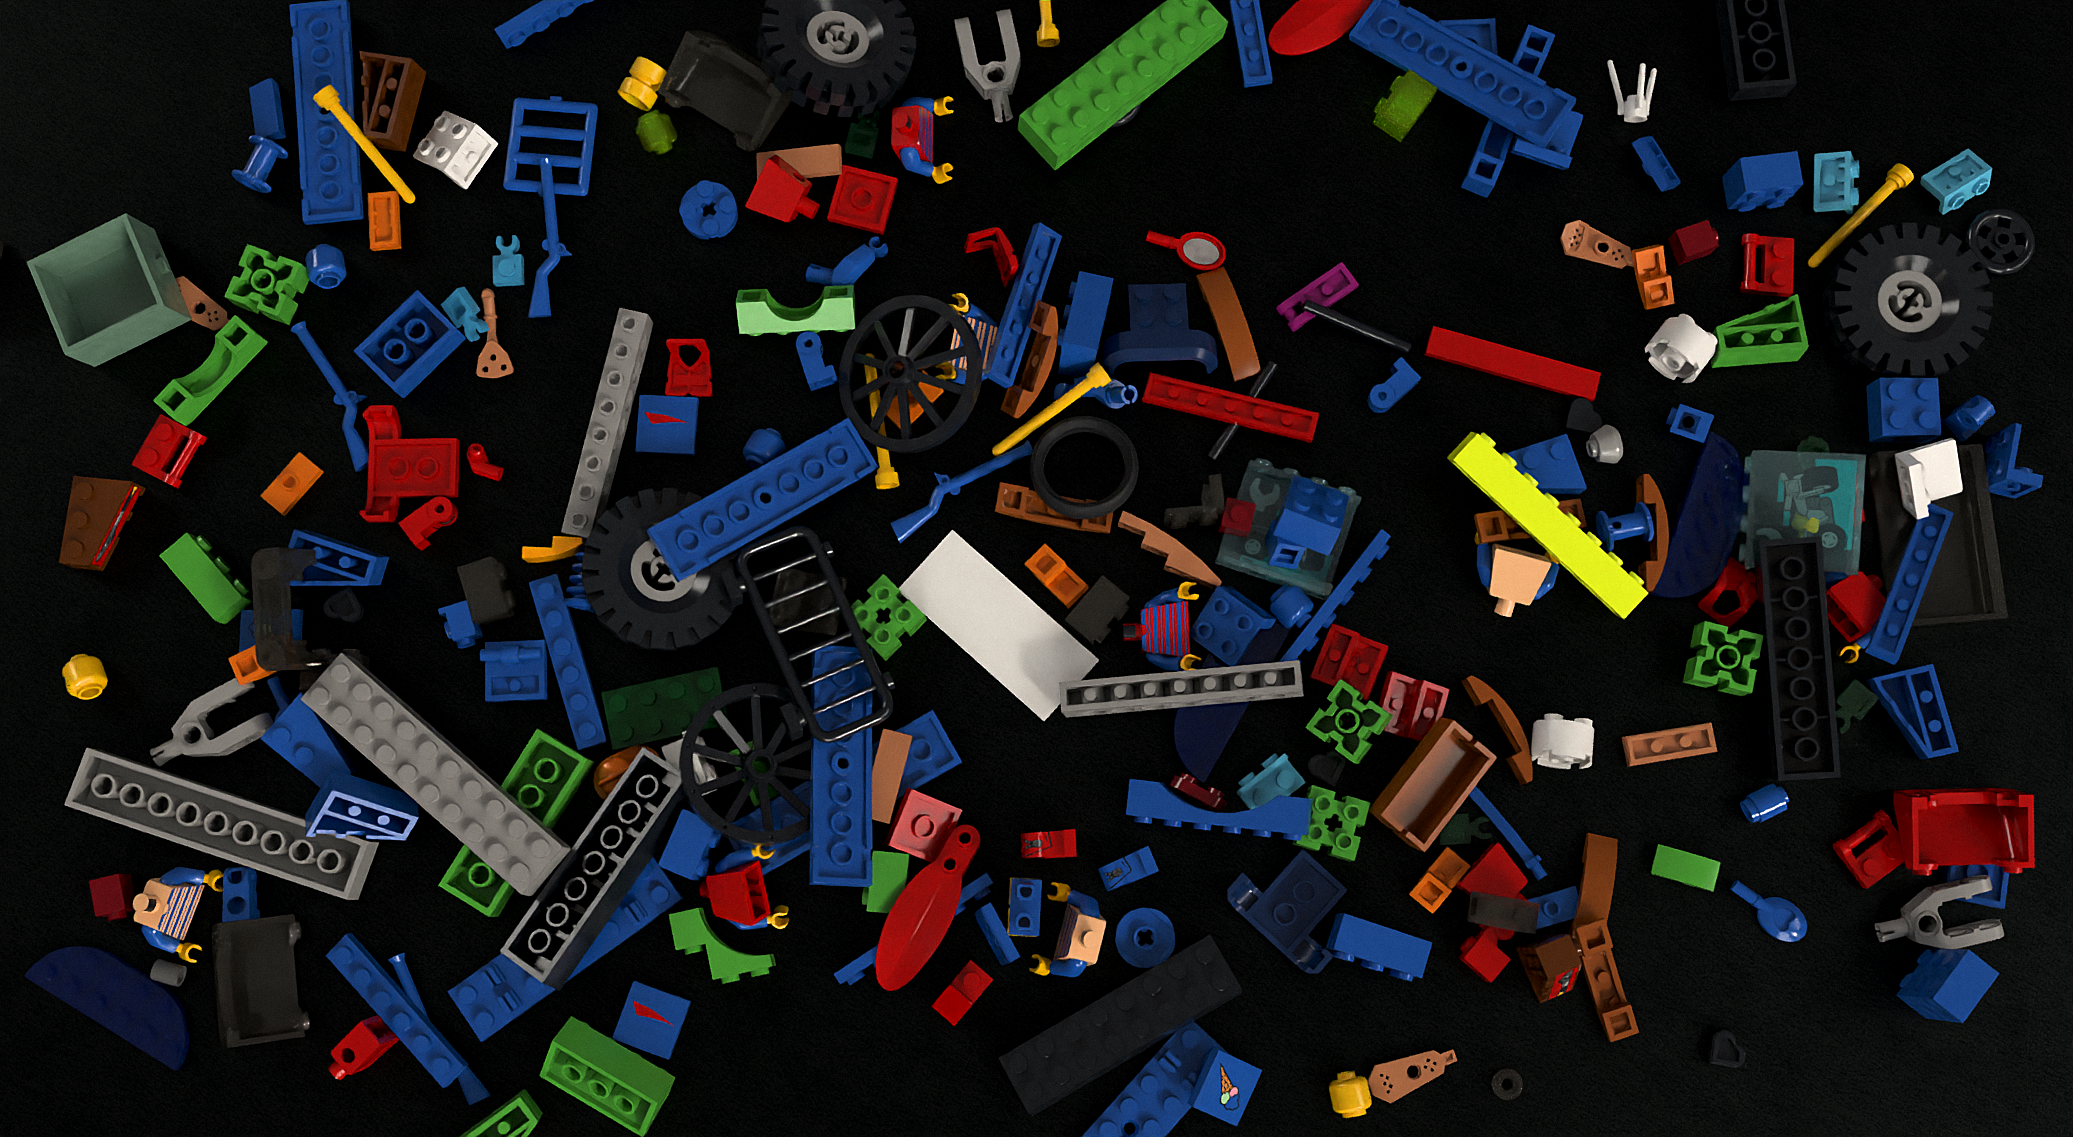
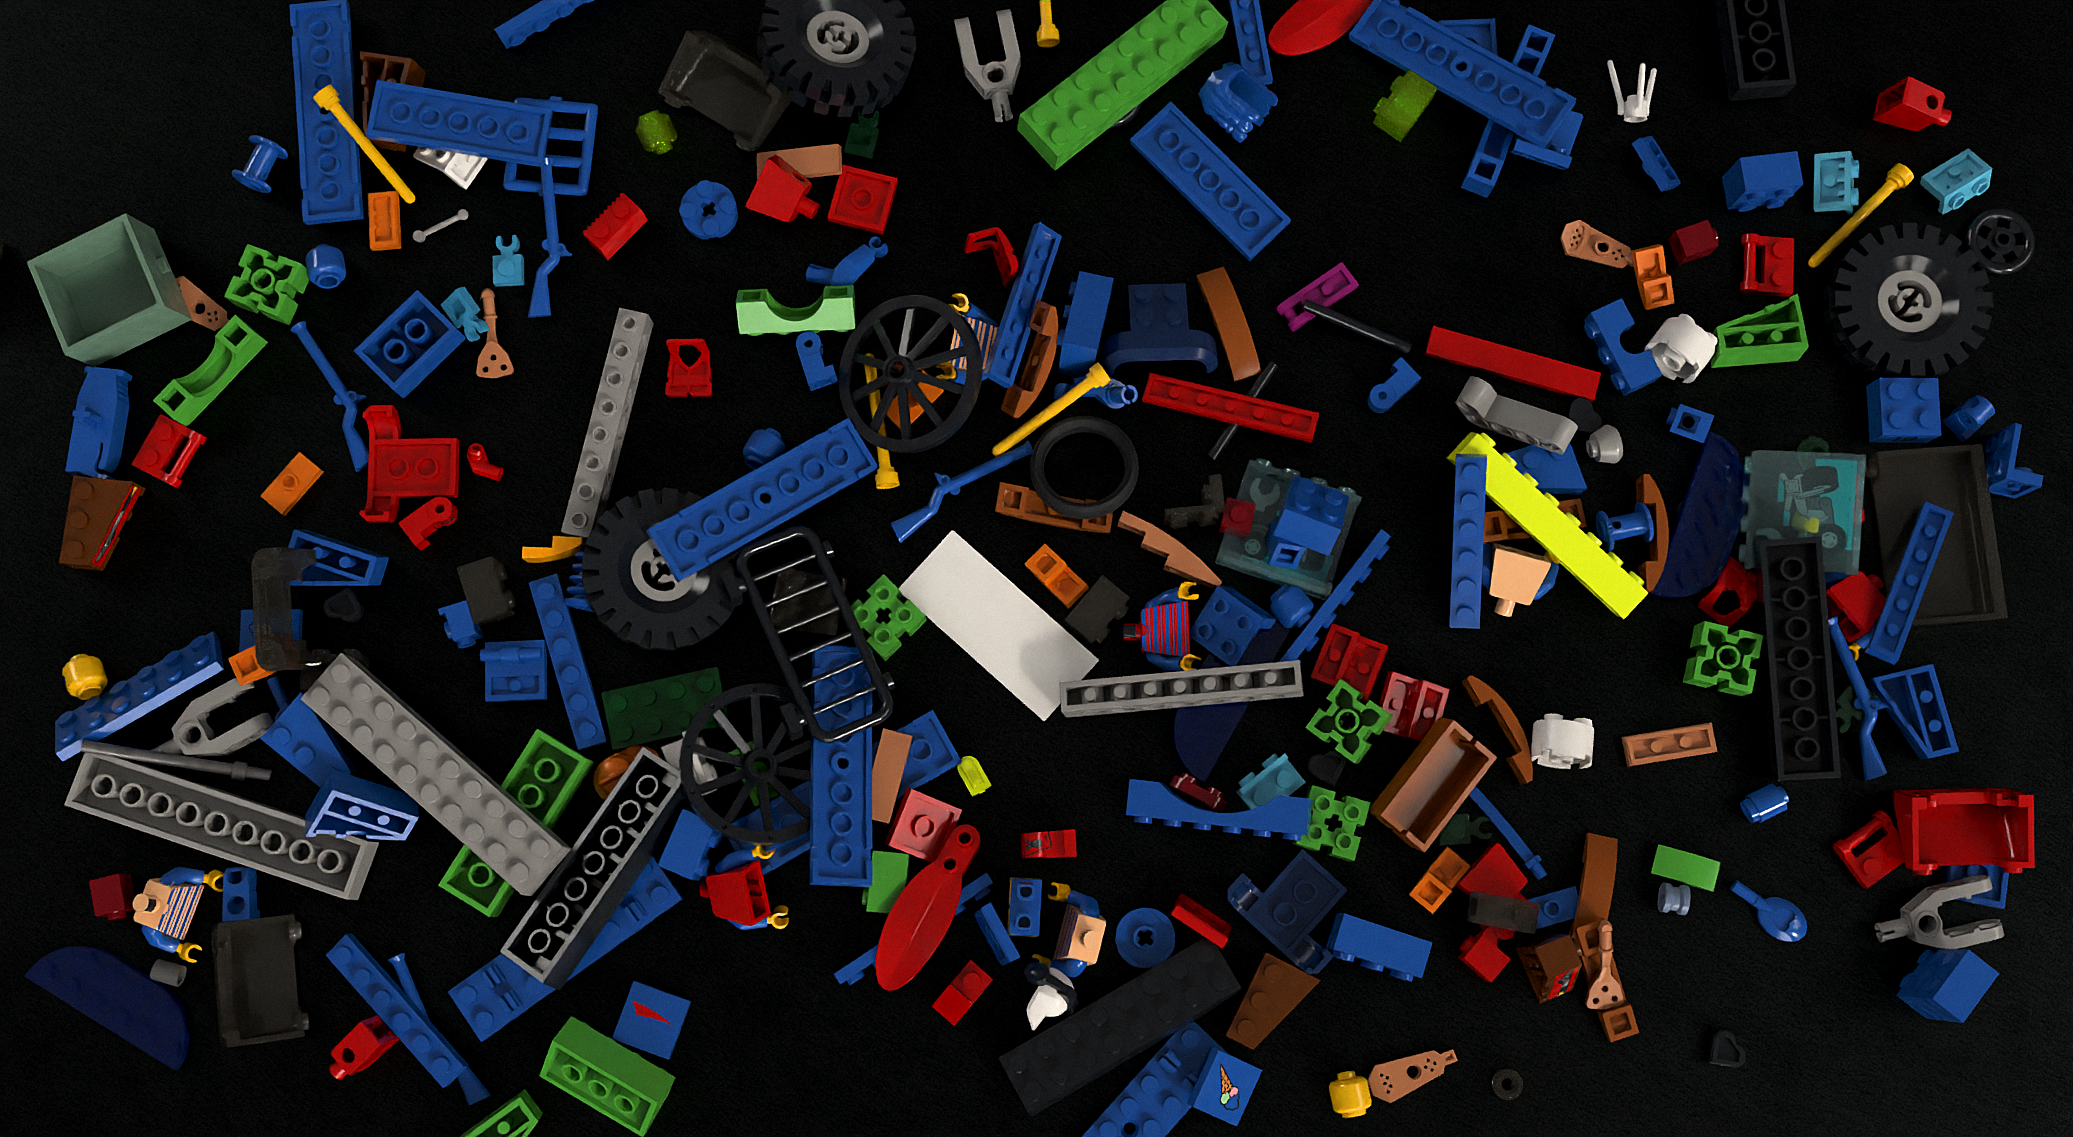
(99, 423): none -> blue piece
(138, 695): none -> blue plate
(207, 577): bright green brick -> none
(238, 770): none -> flat silver bar
(267, 110): blue slope -> none
(420, 236): none -> light grey hinge
(459, 123): none -> blue plate
(615, 226): none -> red brick
(642, 85): yellow wheel -> none
(667, 425): blue tile -> none
(692, 931): bright green arch -> none
(914, 136): torso -> none
(973, 775): none -> neon yellow piece
(1053, 996): none -> cap
(1128, 869): blue leg -> none
(1194, 248): red piece -> none
(1201, 920): none -> red tile
(1210, 181): none -> blue plate
(1236, 99): none -> blue piece
(1267, 999): none -> reddish brown wedge
(1468, 540): none -> blue plate
(1513, 418): none -> light grey beam
(1604, 976): none -> nougat piece
(1627, 369): none -> blue arch
(1674, 898): none -> sand blue wheel
(1871, 760): none -> blue piece
(1911, 106): none -> red torso
(1928, 475): white bracket -> none

